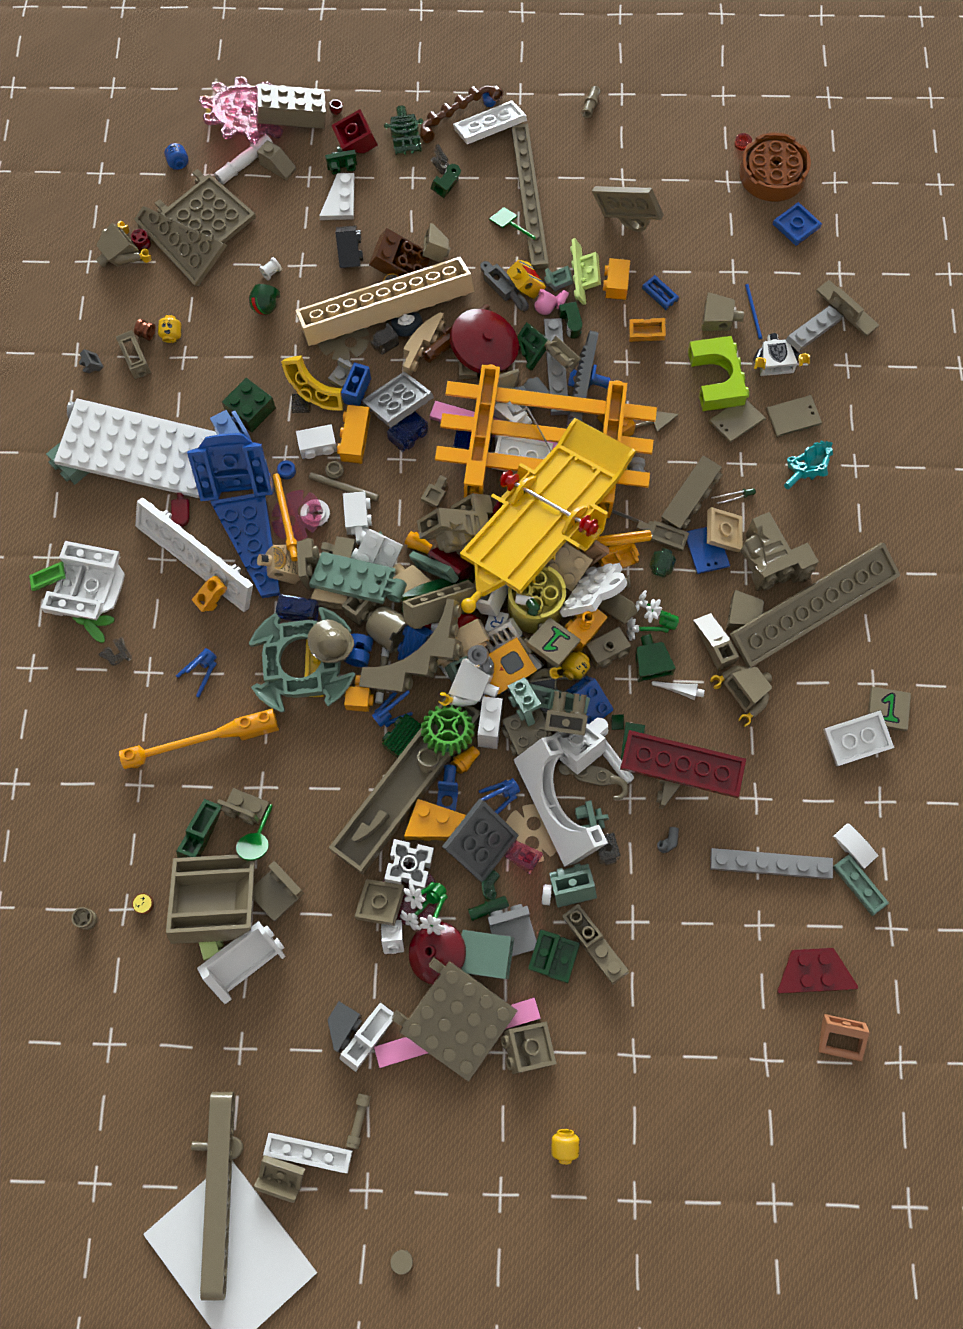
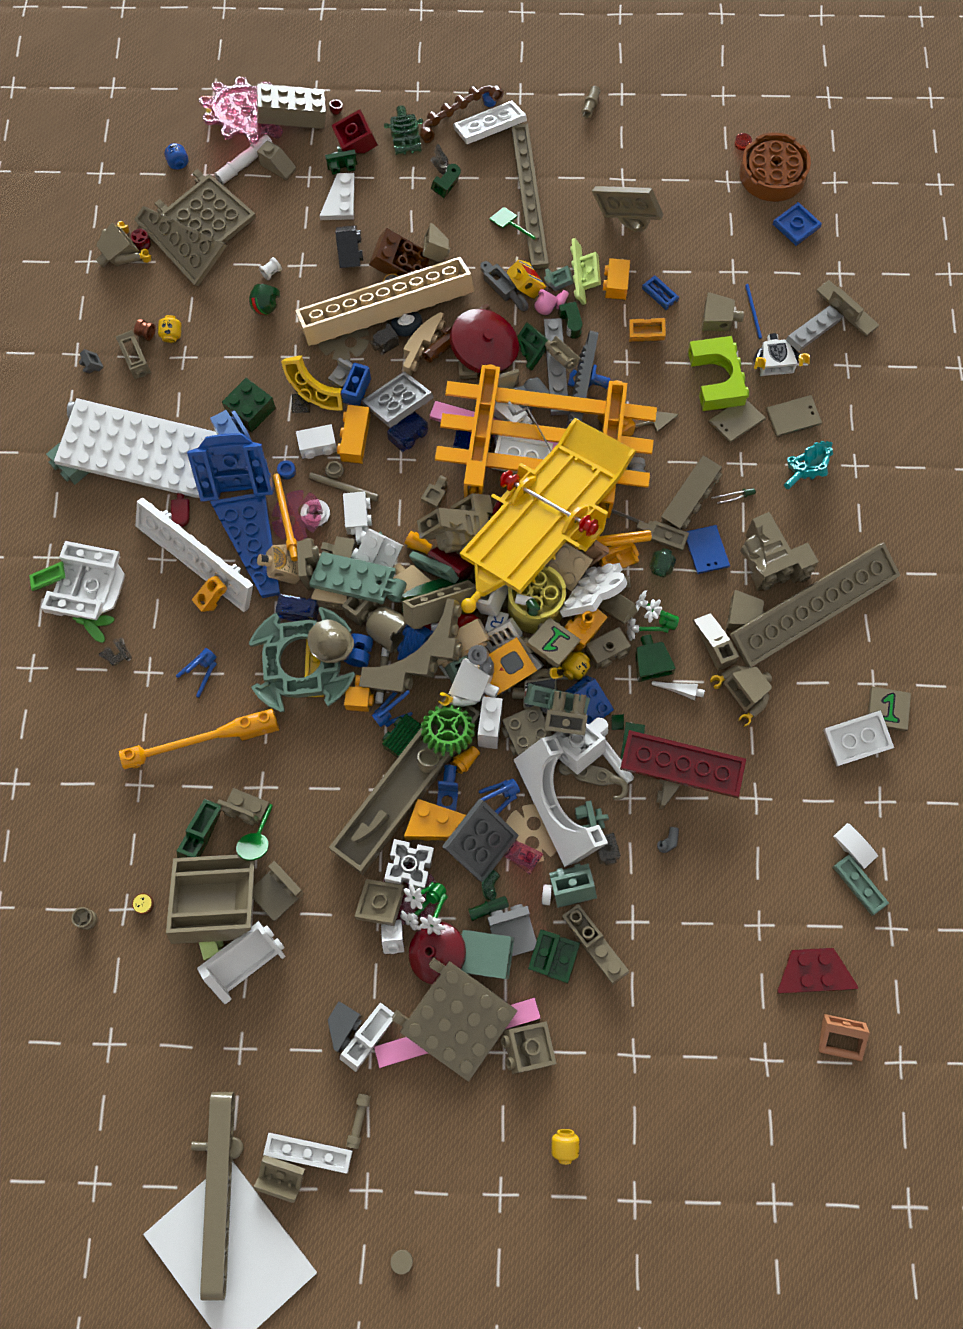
(525, 700): sand green bracket -> none
(724, 529): tan plate -> none
(771, 863): light grey plate -> none

